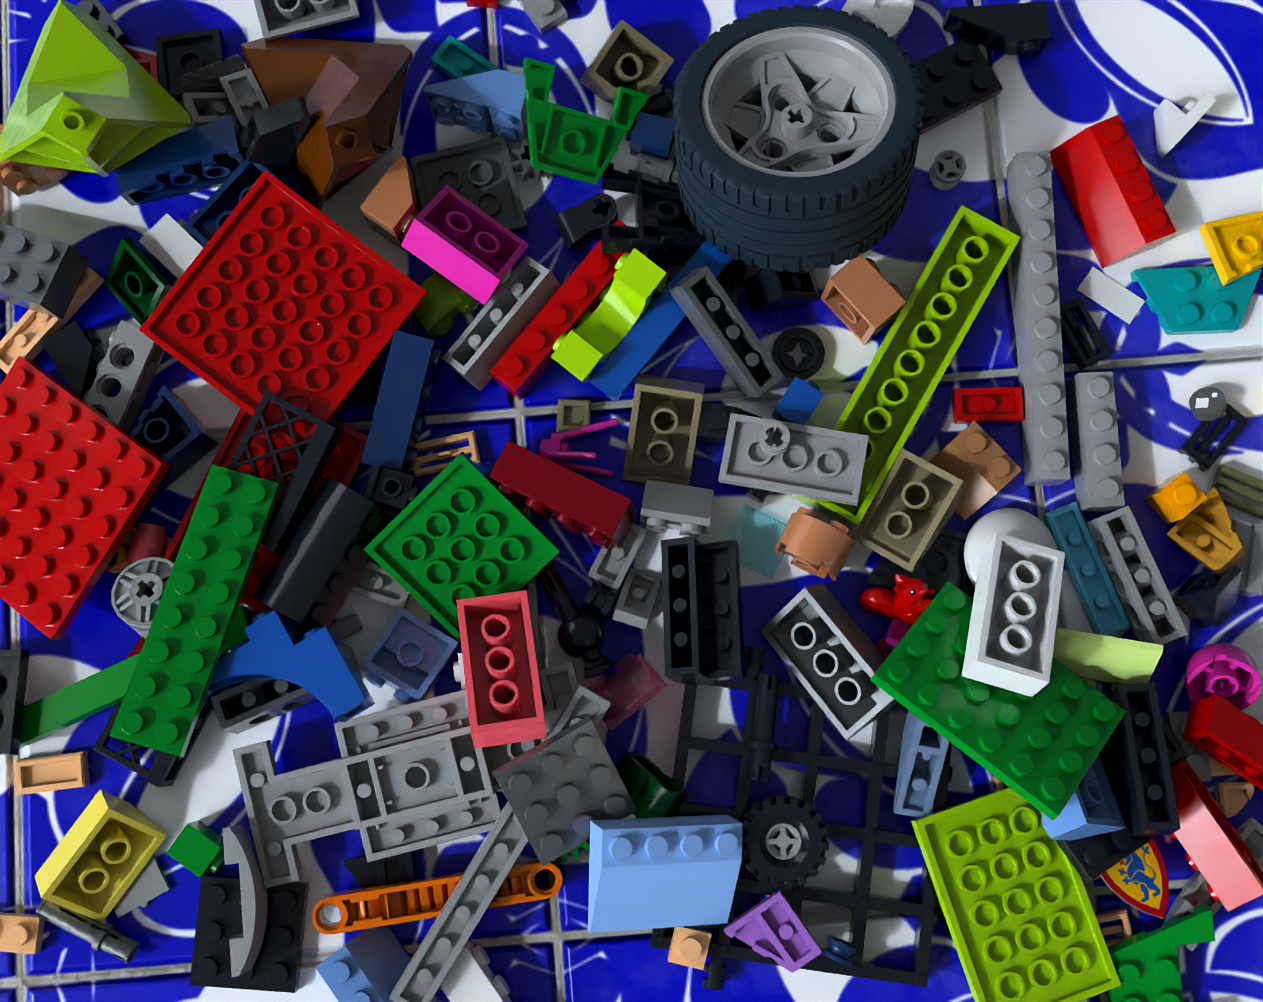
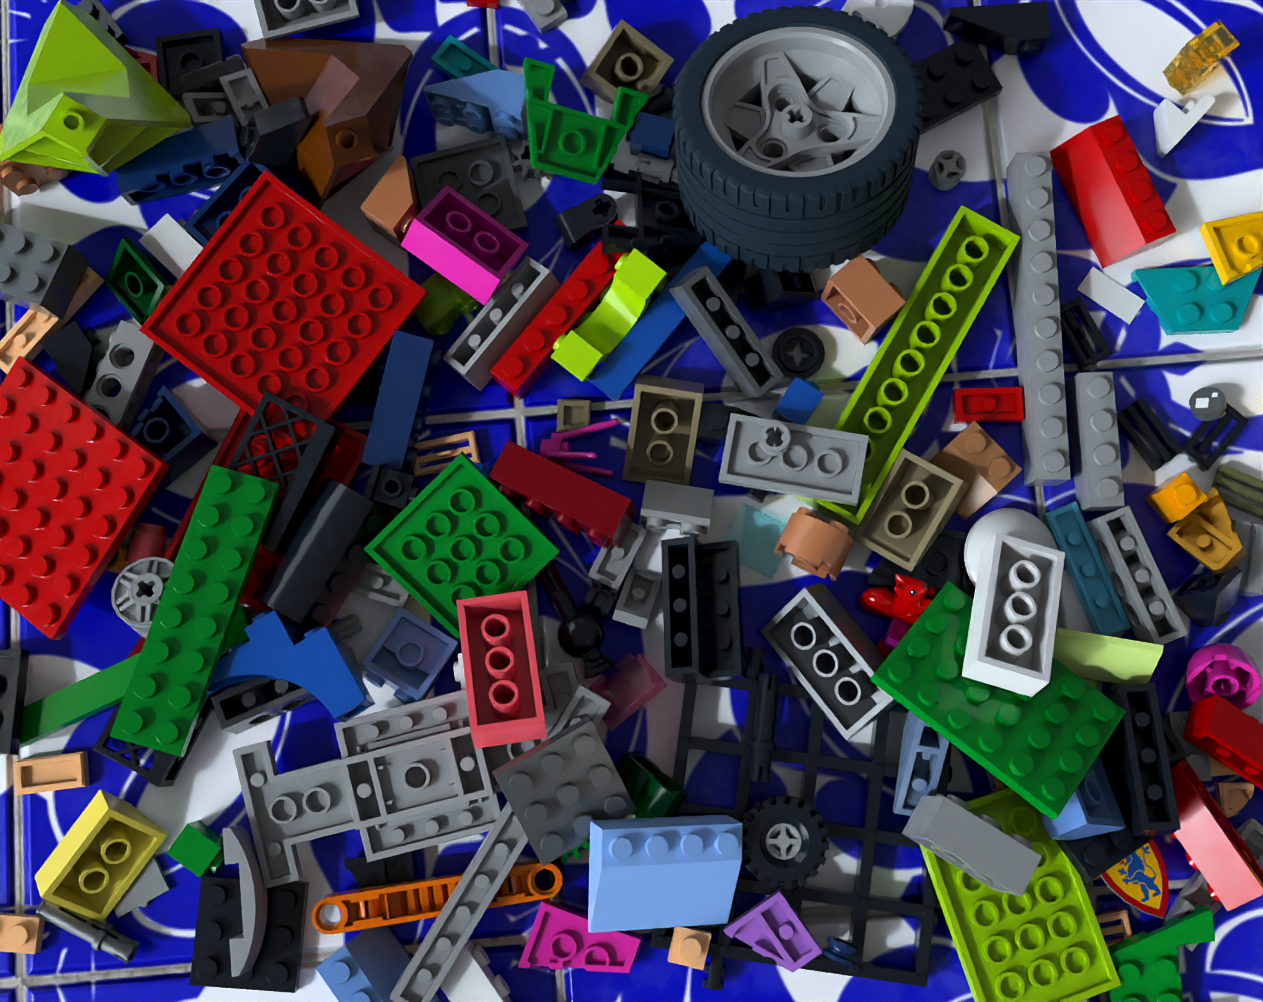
(563, 940): none -> dark pink wing
(972, 843): none -> light grey brick
(1157, 427): none -> black tile
(1200, 58): none -> clear yellow brick

